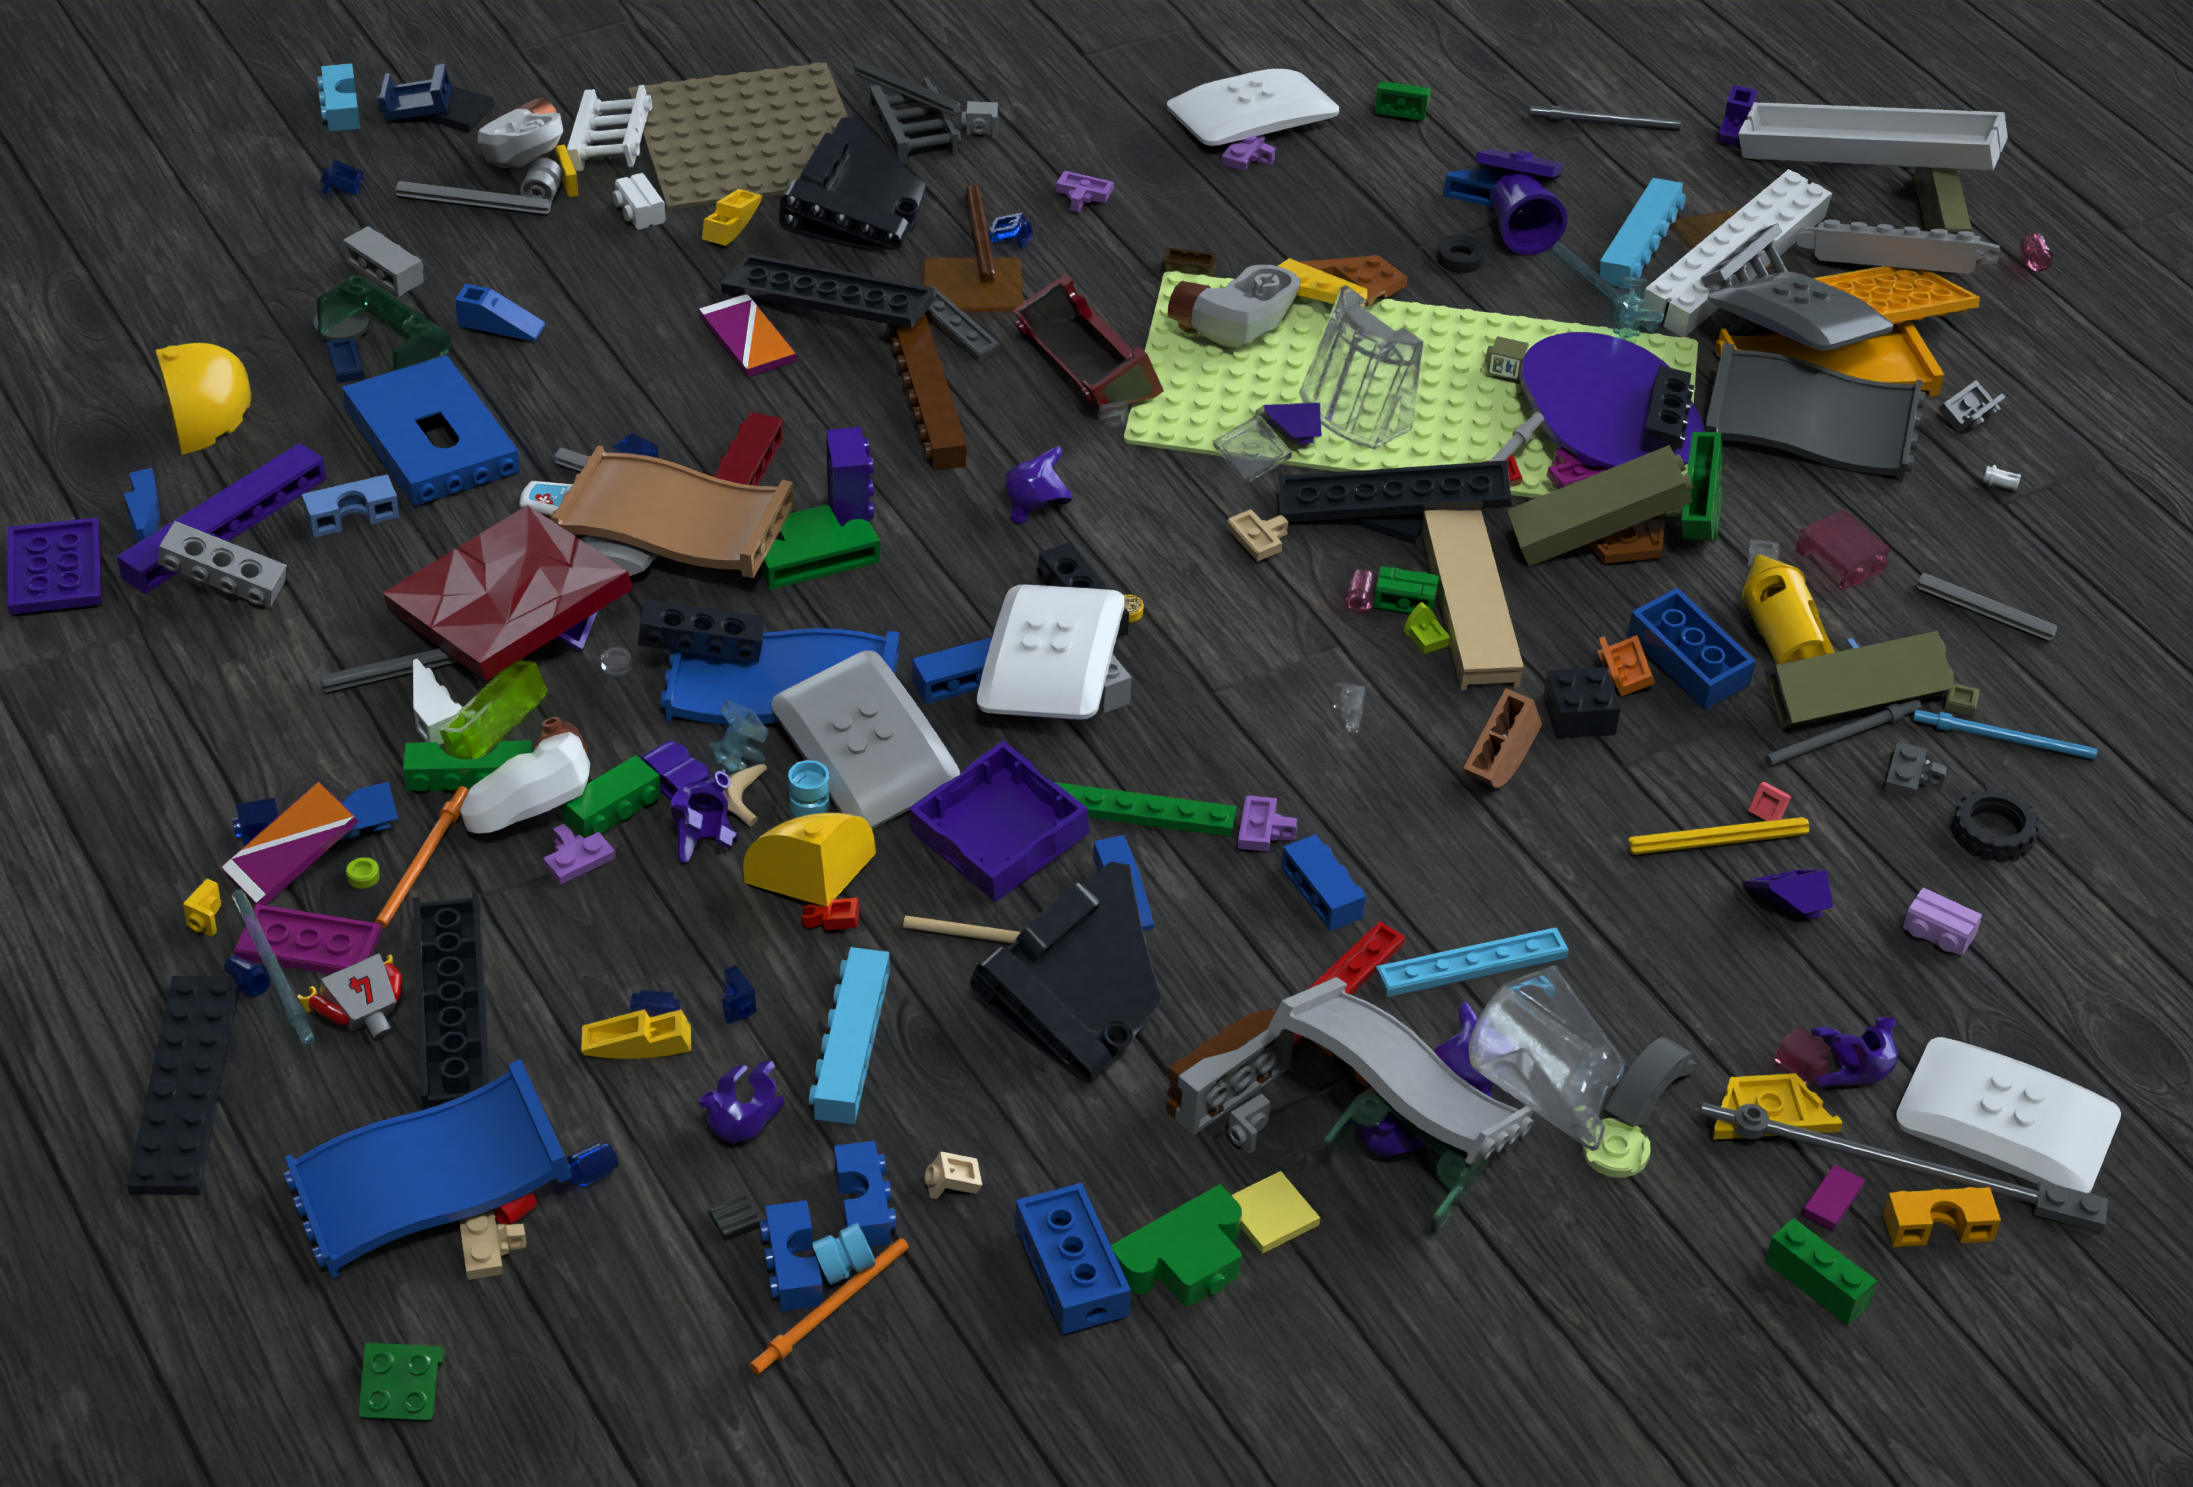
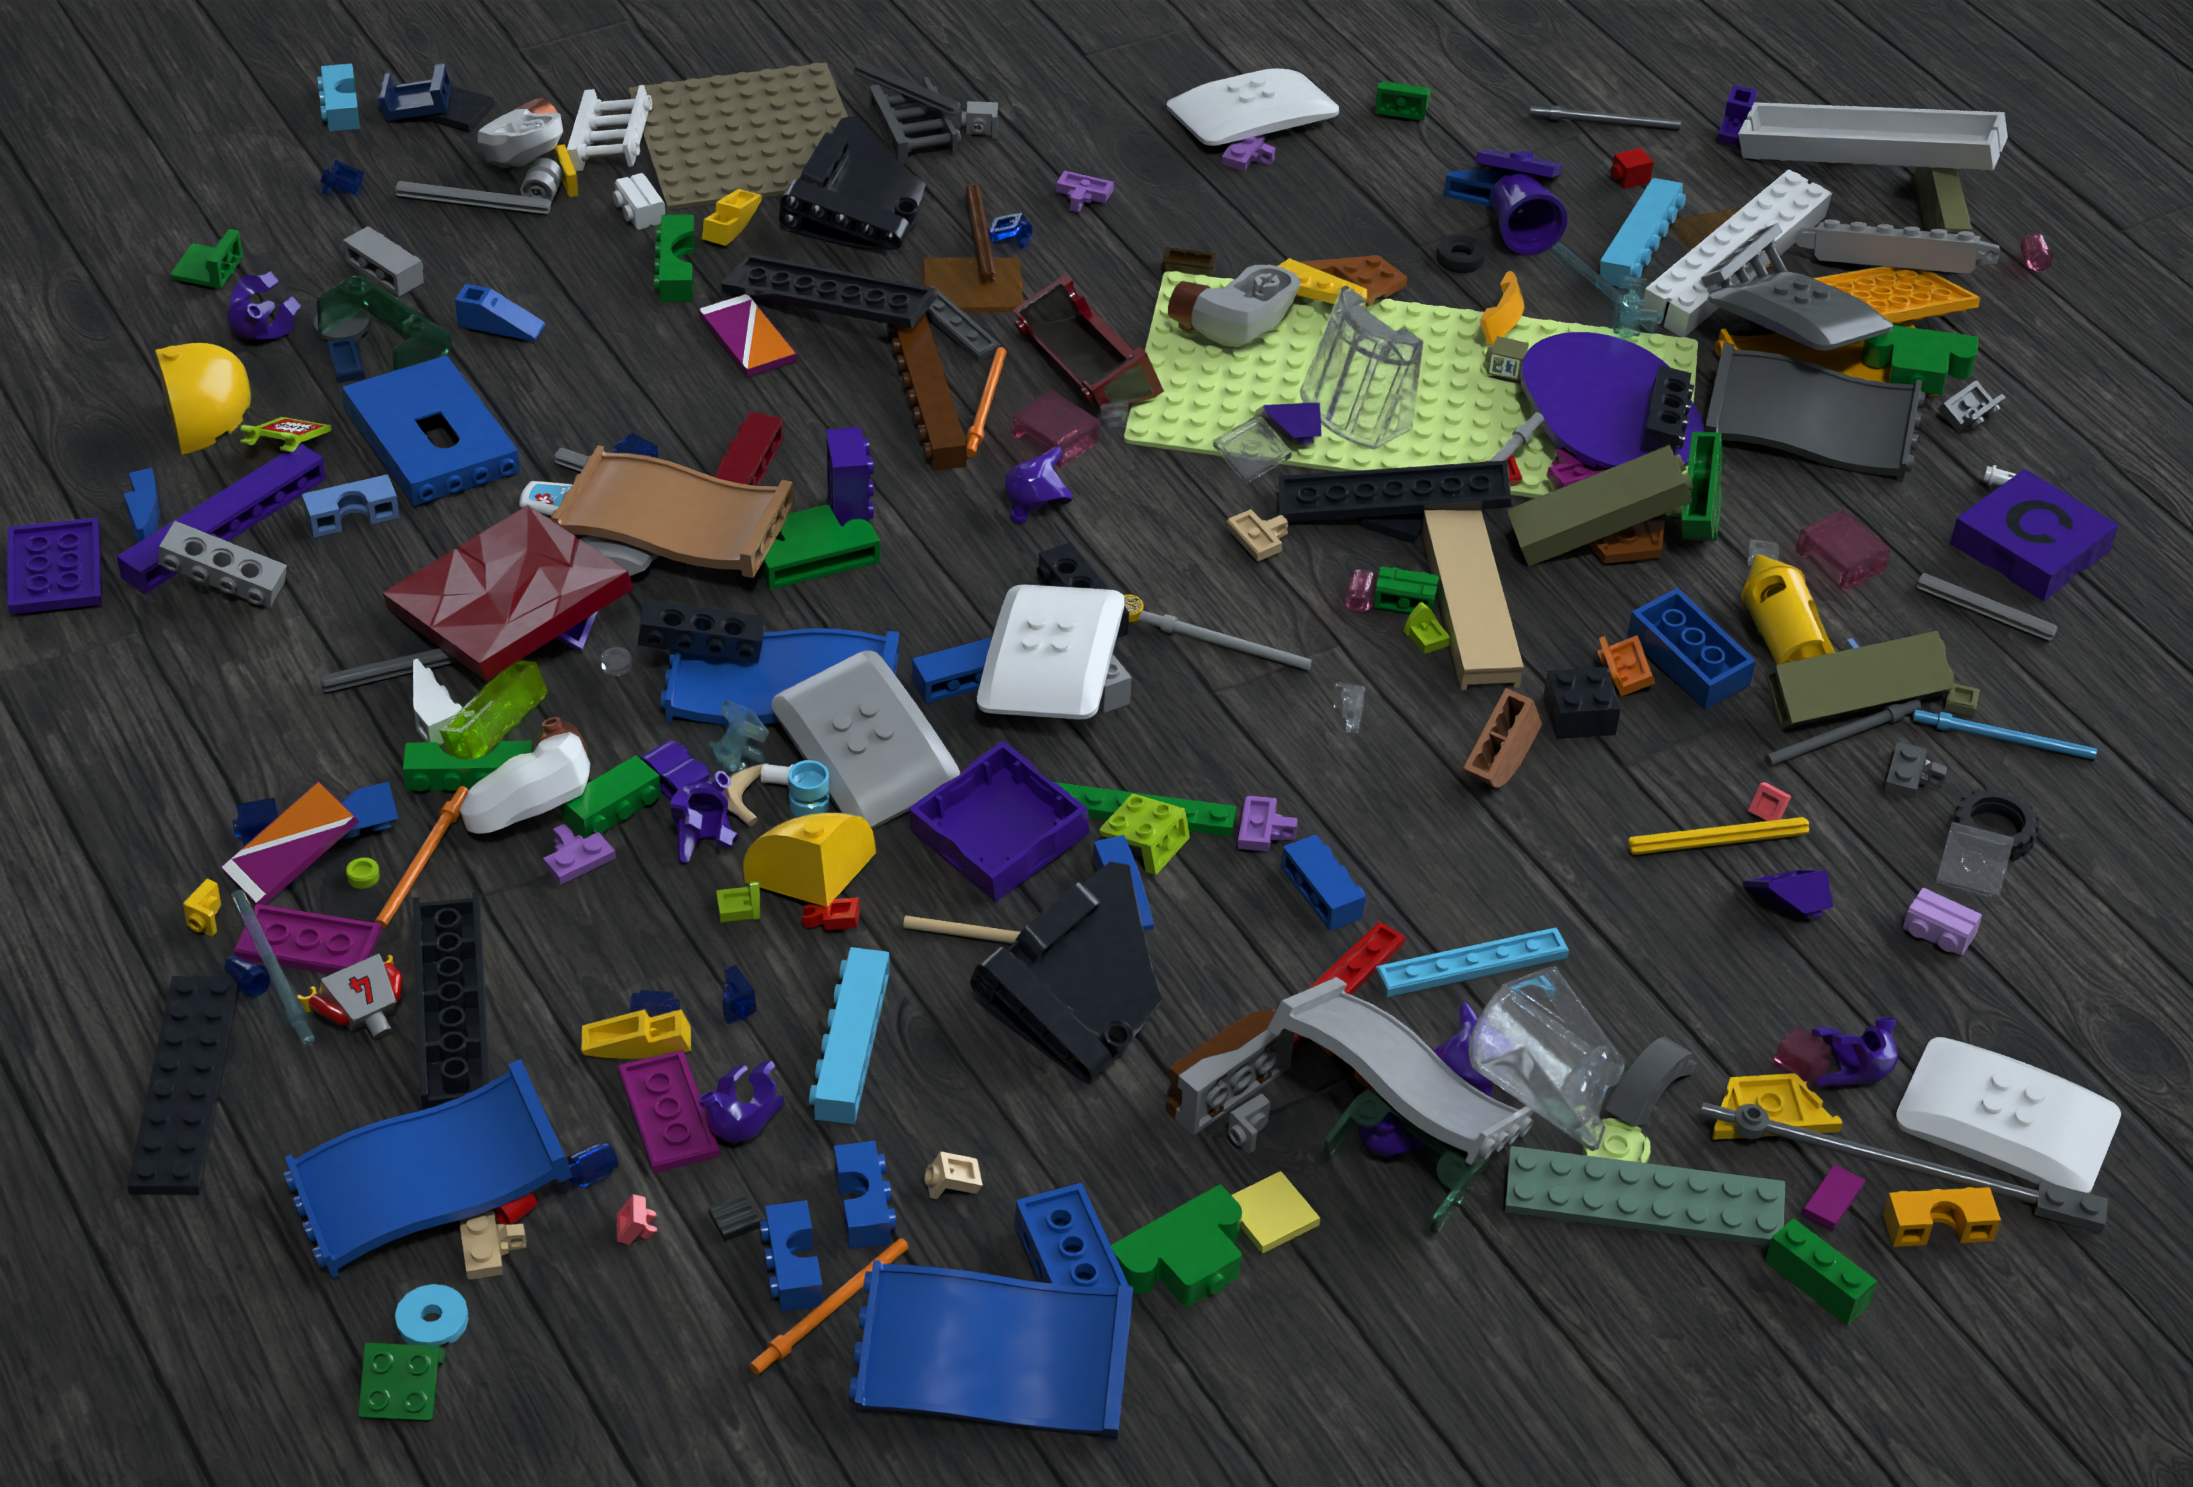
(210, 264): none -> green bracket
(249, 319): none -> dark purple piece
(287, 429): none -> lime flag
(428, 1300): none -> medium azure tile
(634, 1220): none -> coral tile
(668, 1111): none -> magenta tile
(674, 240): none -> green arch
(739, 903): none -> lime tile
(775, 774): none -> white pin
(844, 1253): medium azure wheel -> none
(976, 433): none -> orange bar
(992, 1349): none -> blue panel
(1058, 423): none -> clear pink panel
(1152, 826): none -> lime bracket
(1170, 625): none -> light grey bar
(1501, 319): none -> light orange slope
(1632, 168): none -> red brick
(1644, 1196): none -> sand green plate
(1922, 356): none -> green brick
(1975, 860): none -> clear tile
(2034, 534): none -> dark purple tile

